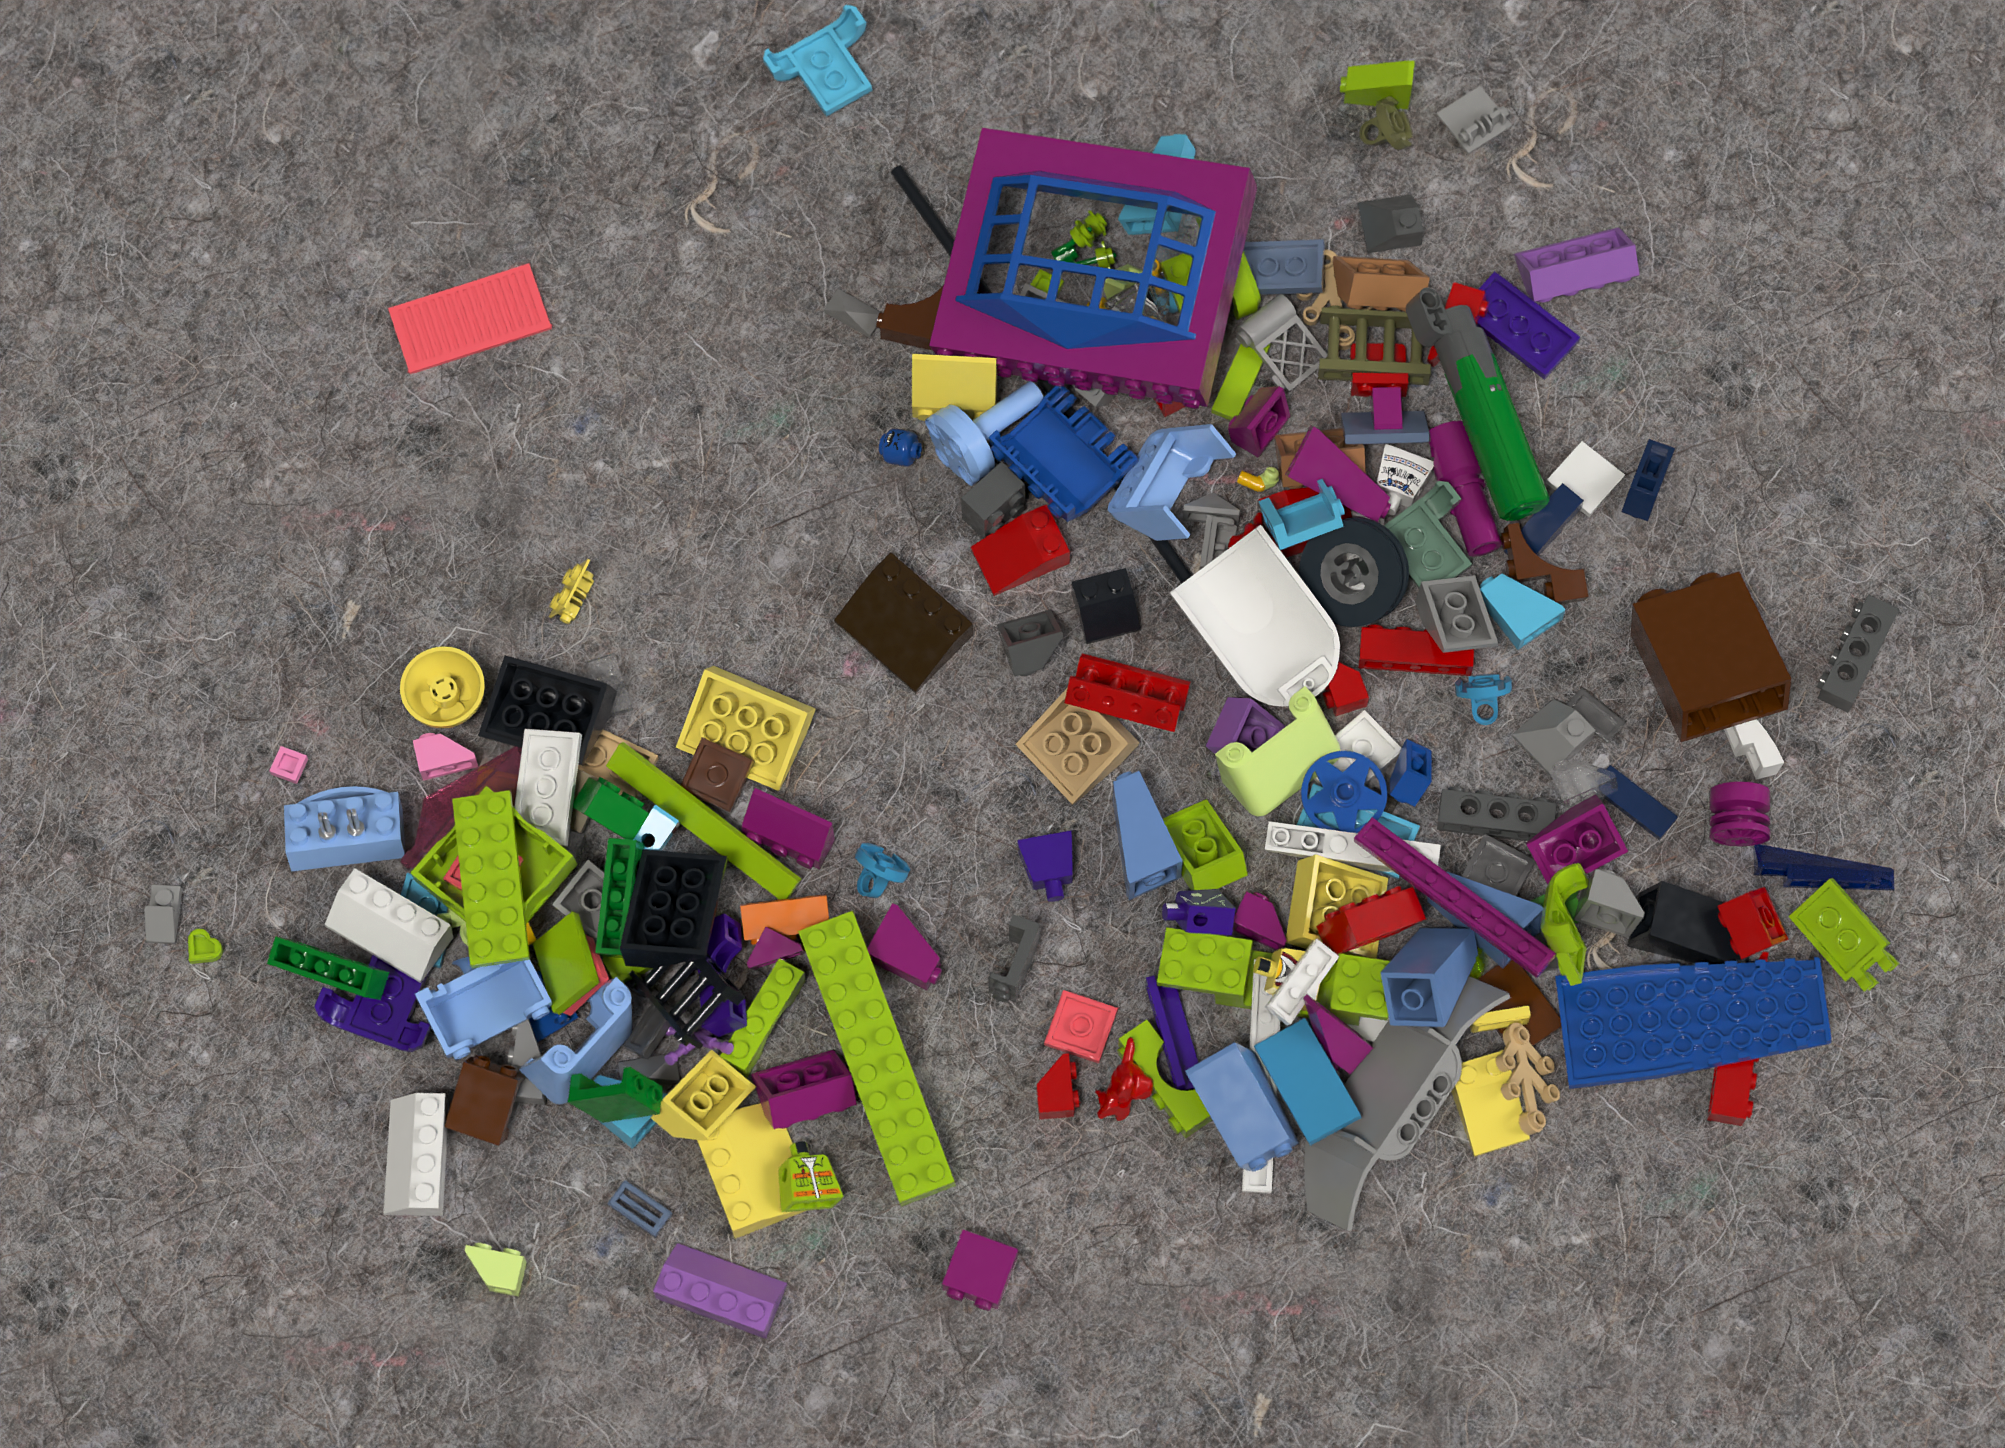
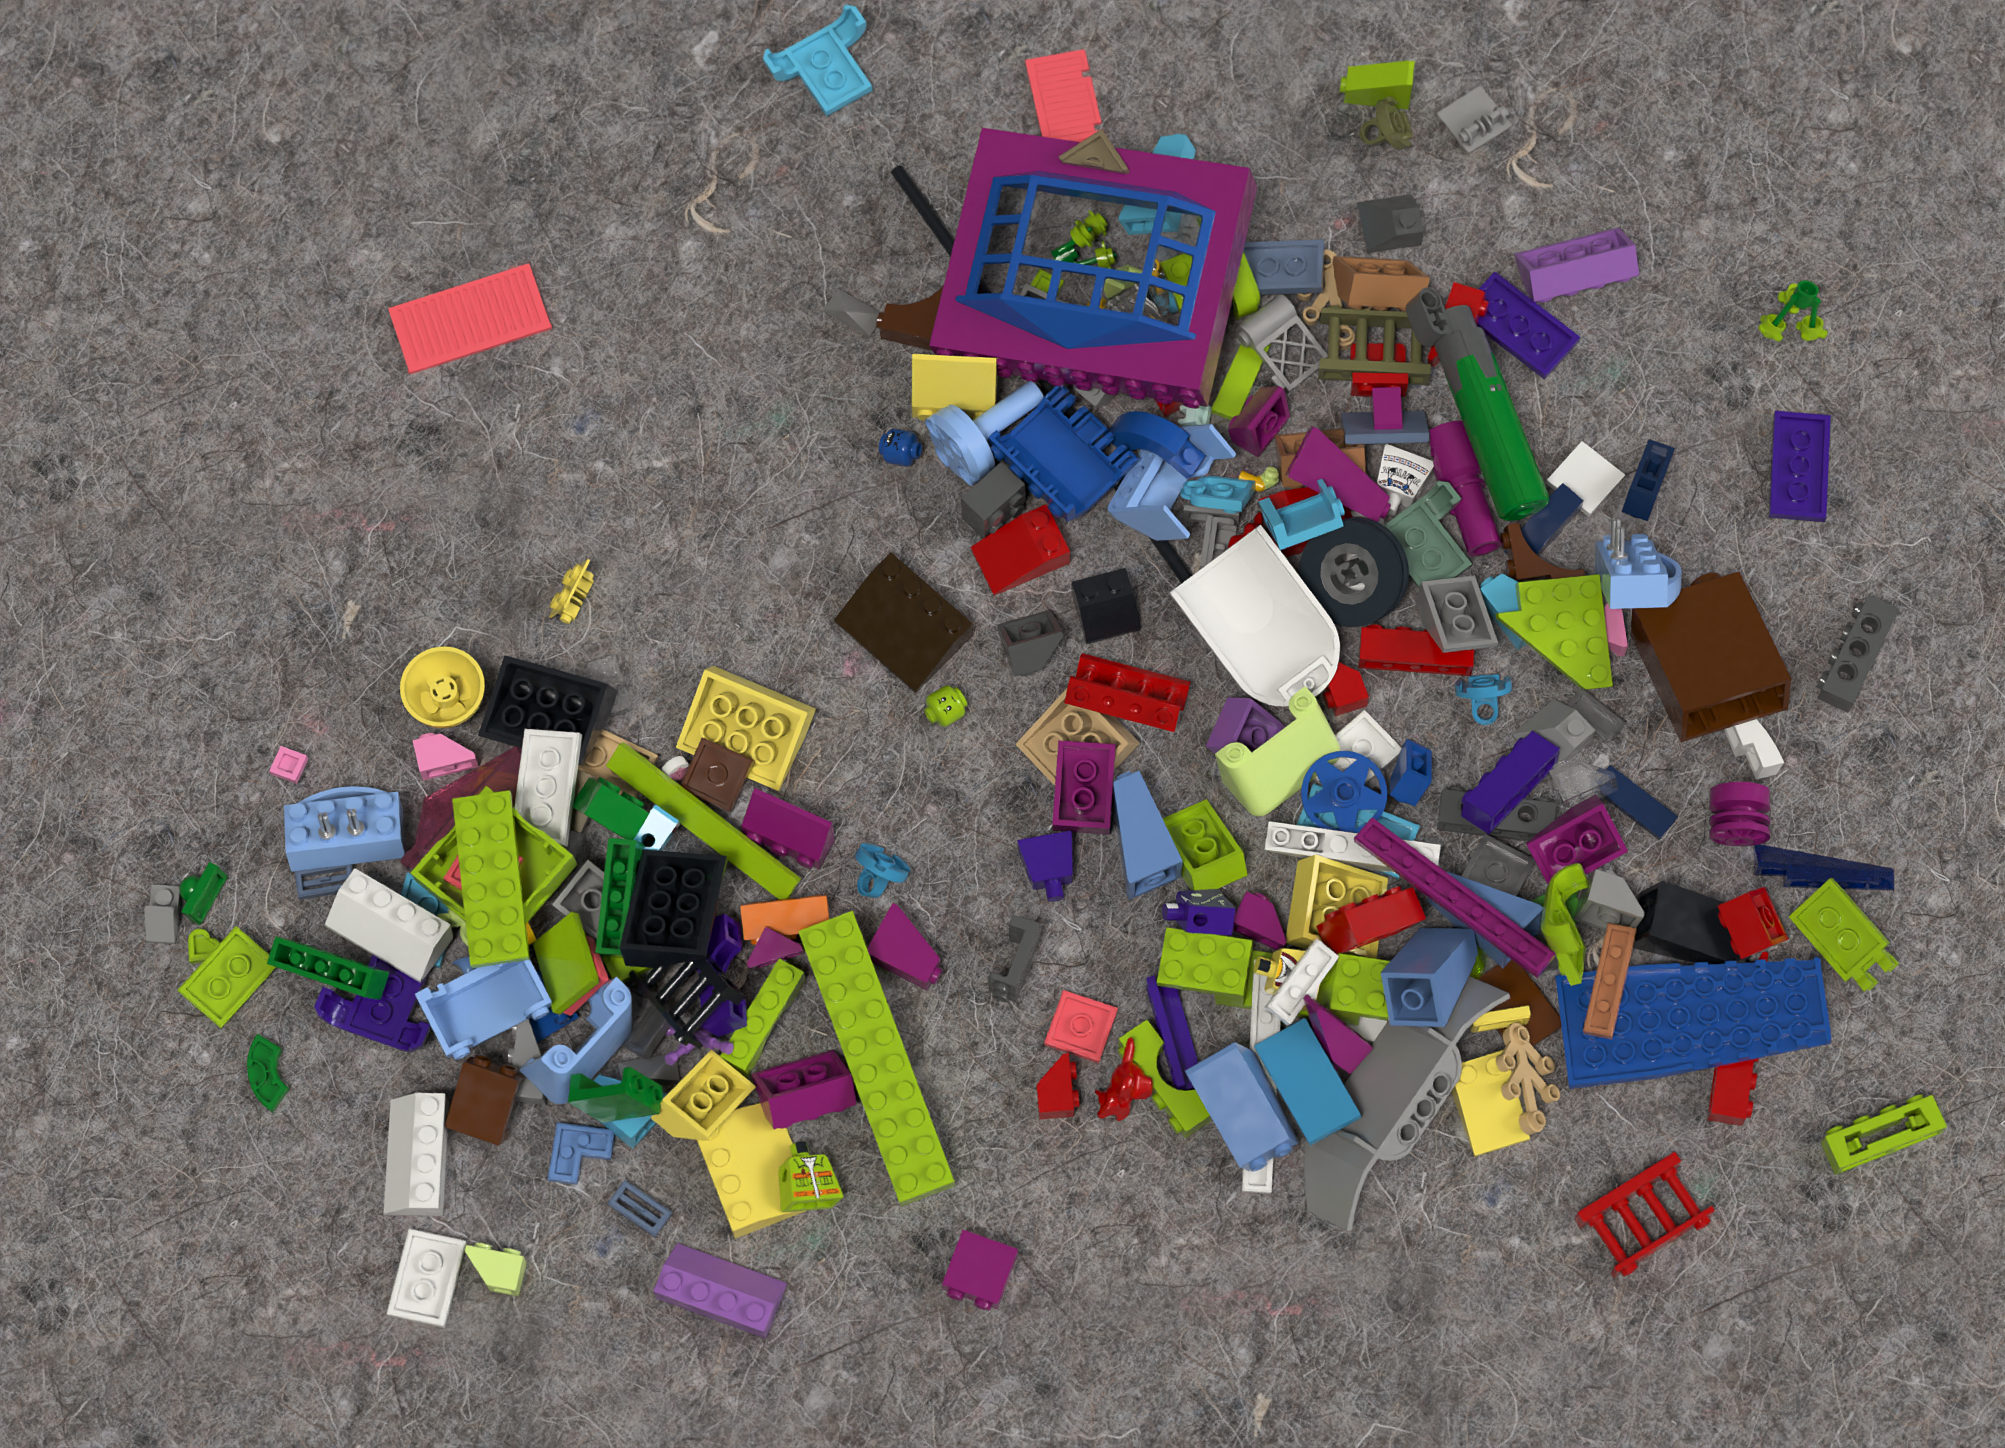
(201, 892): none -> green tile
(227, 977): none -> lime tile
(263, 1073): none -> green tile
(323, 891): none -> sand blue tile
(426, 1278): none -> white tile
(572, 1144): none -> medium blue tile
(676, 768): none -> white tile
(945, 706): none -> lime head
(1063, 97): none -> coral piece
(1083, 787): none -> magenta slope
(1095, 153): none -> dark tan tile
(1158, 436): none -> blue arch
(1195, 416): none -> light aqua tile
(1219, 493): none -> medium azure plate
(1509, 782): none -> dark purple brick
(1565, 626): none -> lime wing
(1609, 981): none -> nougat tile
(1615, 630): none -> bright pink slope
(1634, 571): none -> light blue piece
(1642, 1186): none -> red fence
(1796, 298): none -> plant
(1799, 466): none -> dark purple plate
(1926, 1115): none -> lime brick

